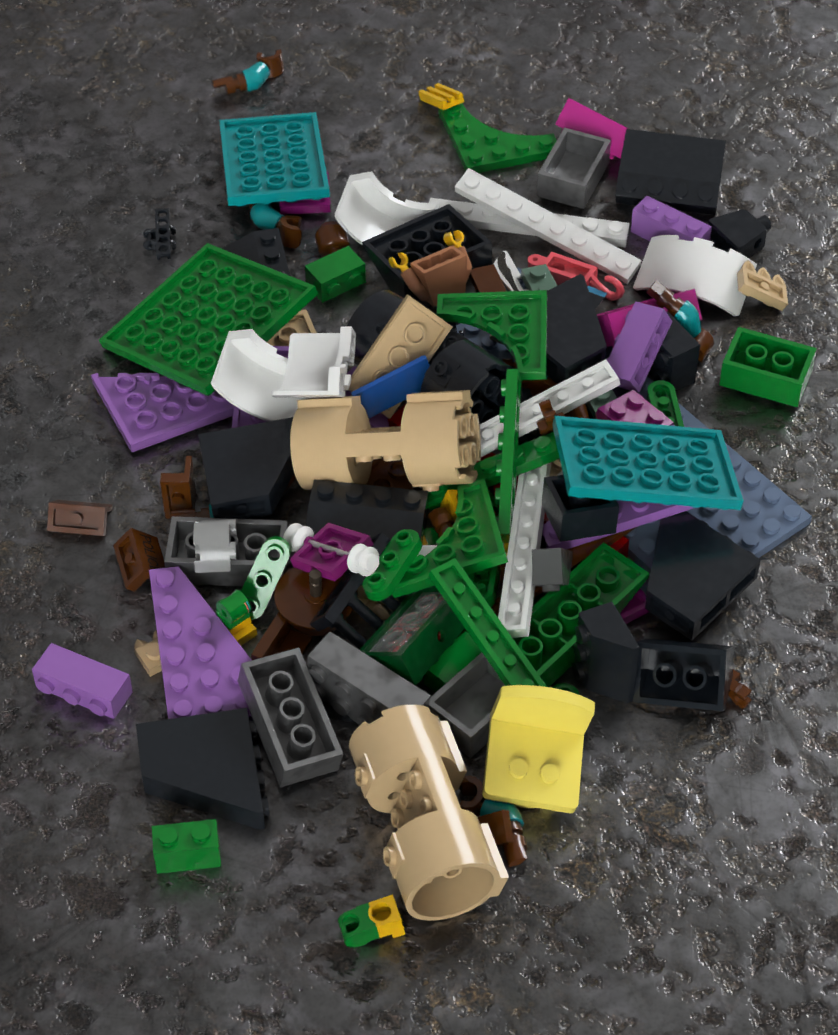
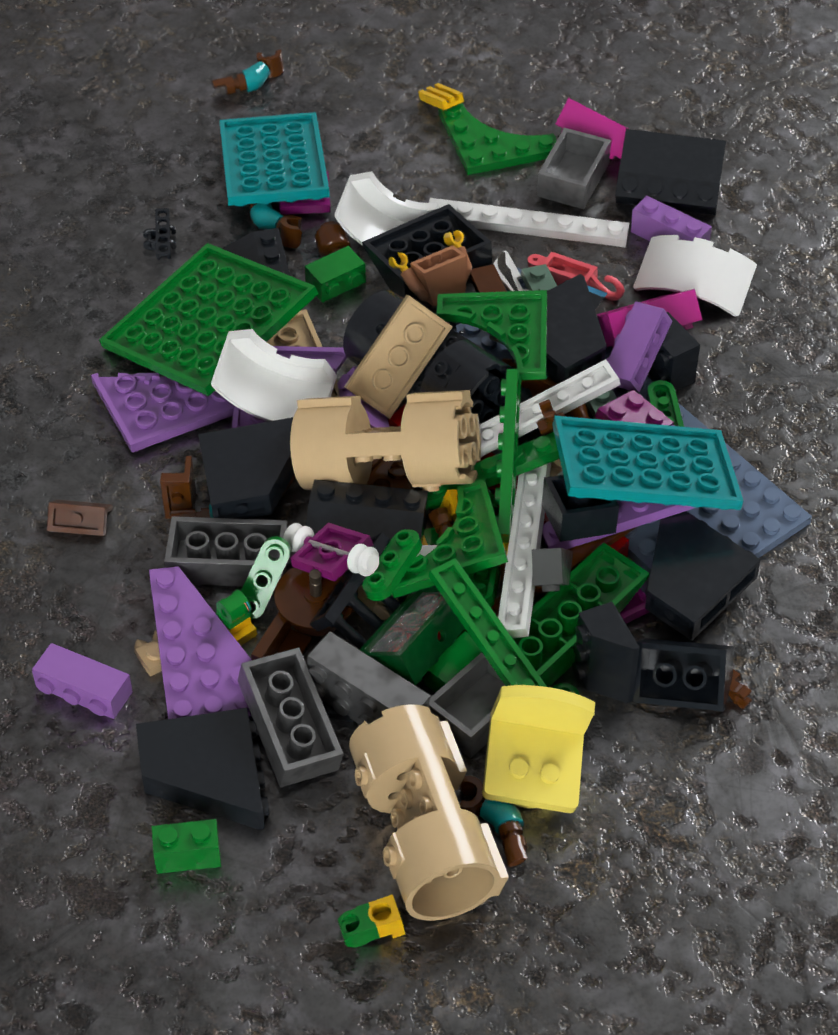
(136, 555): reddish brown panel -> none
(214, 545): light grey cylinder -> none
(318, 364): white panel -> none
(392, 387): blue slope -> none
(500, 826): reddish brown tile -> none
(548, 226): white plate -> none
(685, 314): reddish brown piece -> none
(739, 232): black torso -> none
(761, 287): tan plate -> none
(767, 366): green brick -> none

